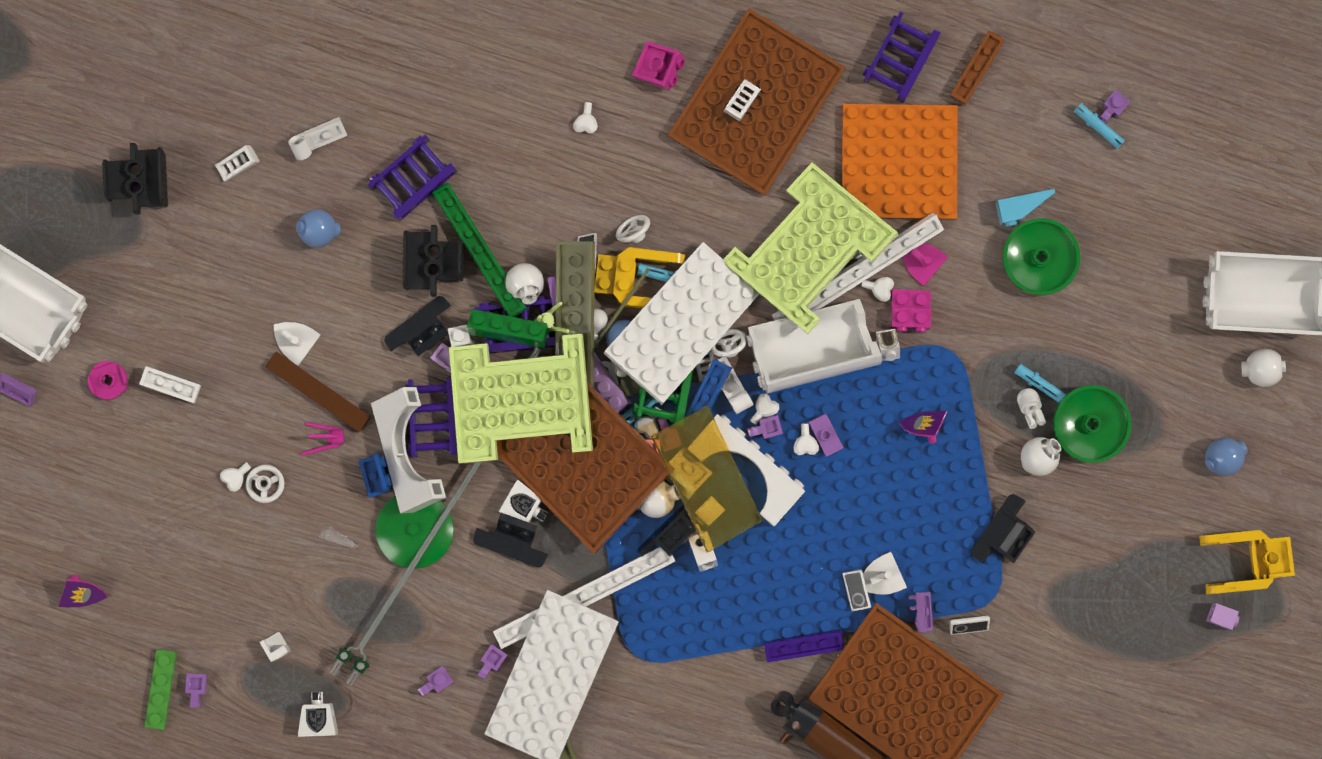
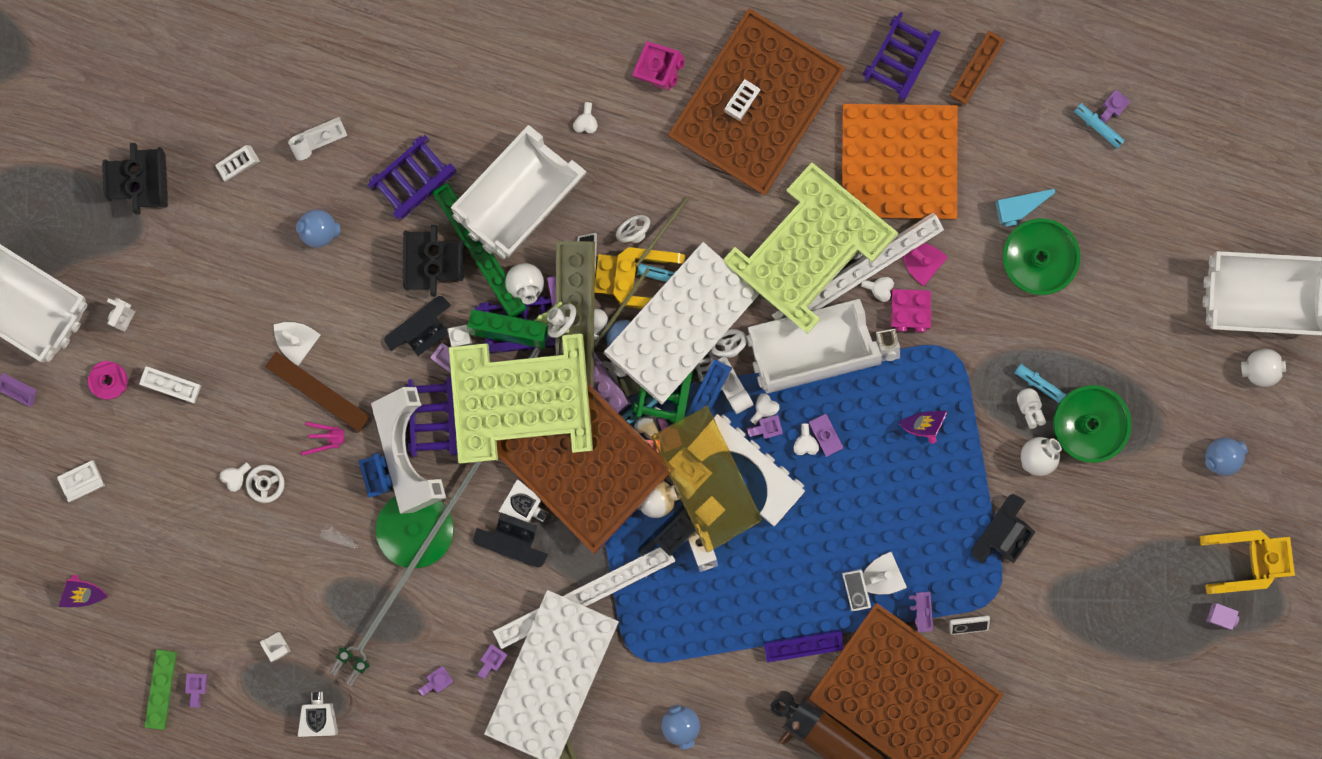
(81, 481): none -> white plate
(121, 315): none -> white bracket
(515, 194): none -> white cylinder
(557, 318): none -> white piece
(661, 232): none -> olive piece
(680, 726): none -> medium blue brick

